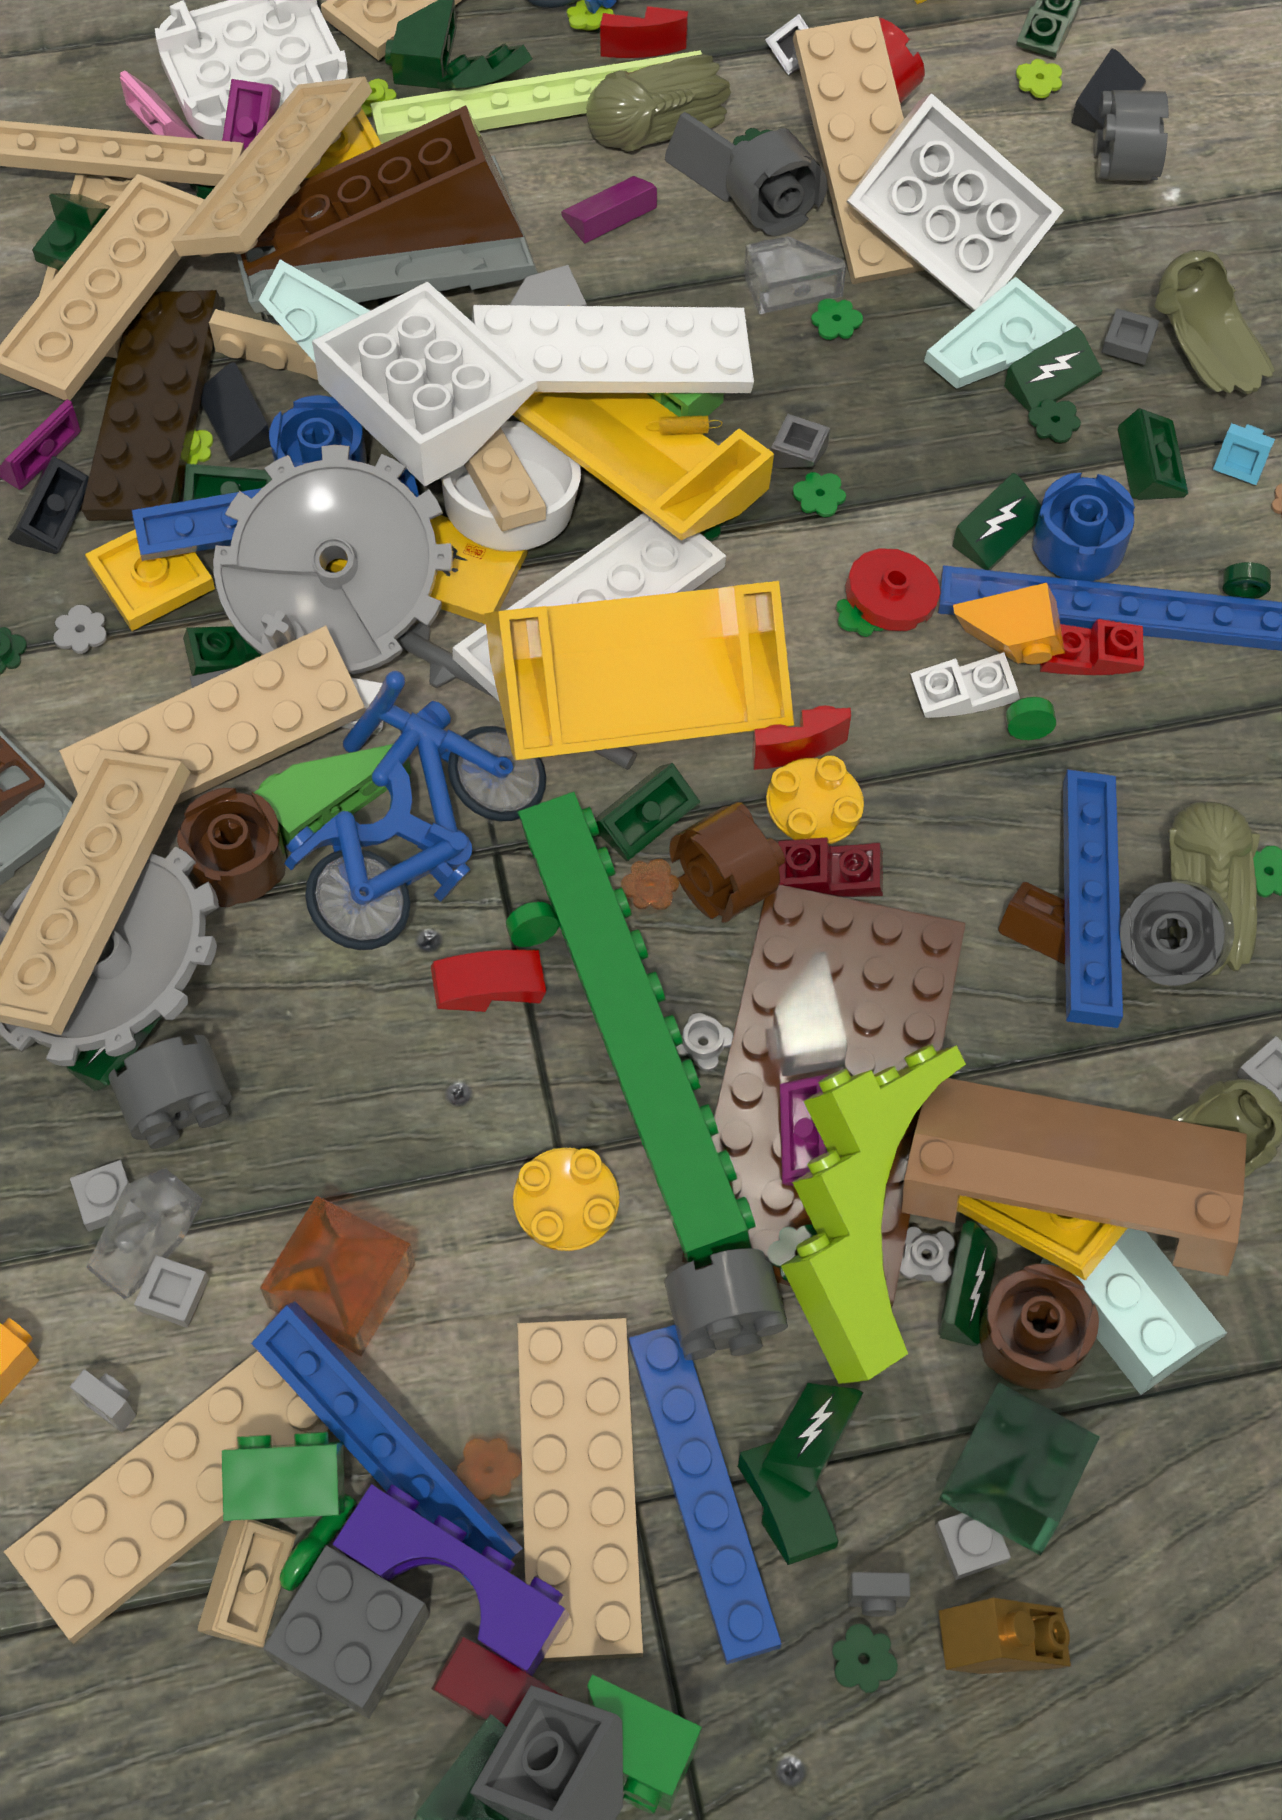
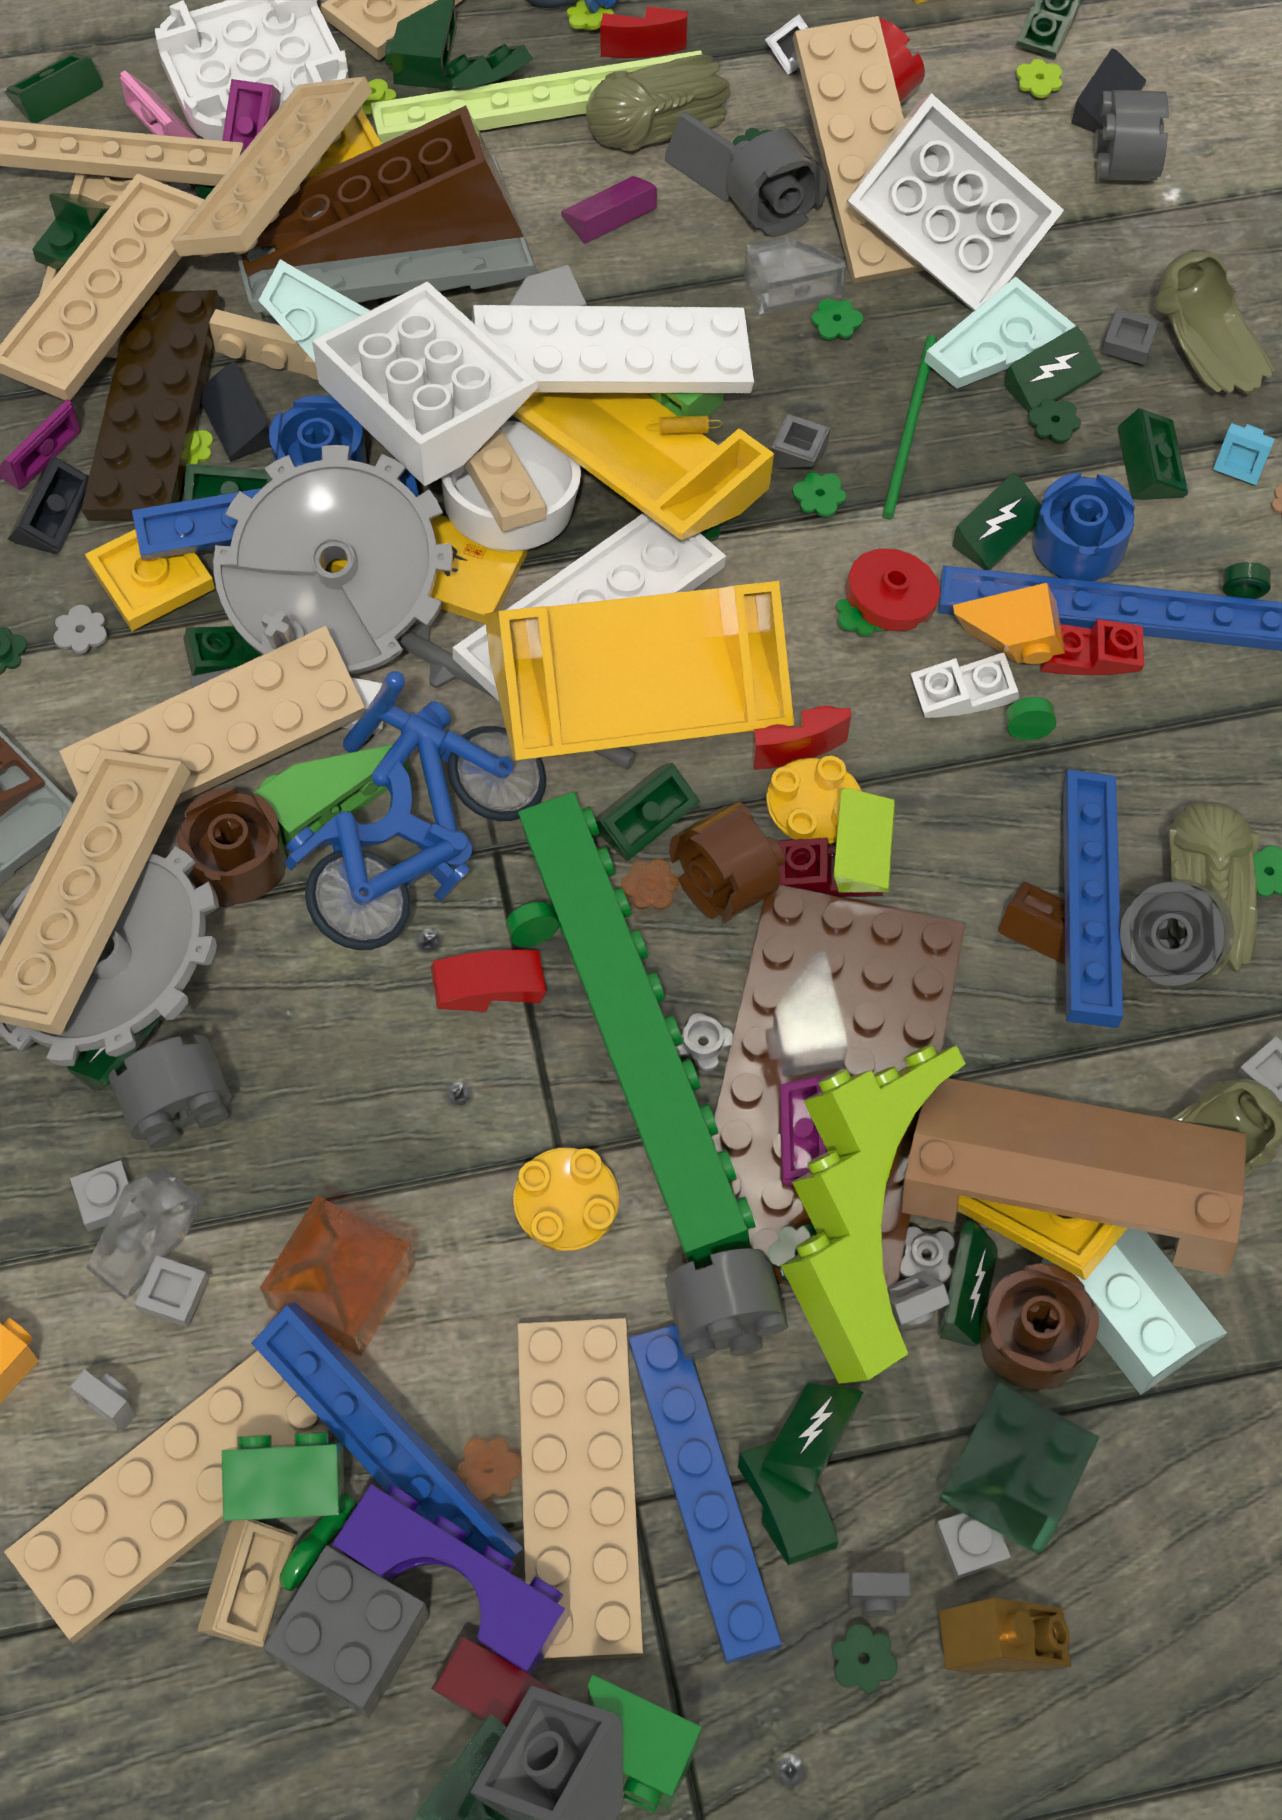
(55, 87): none -> dark green slope
(864, 842): none -> lime slope
(908, 433): none -> green axle
(917, 1298): none -> light grey plate

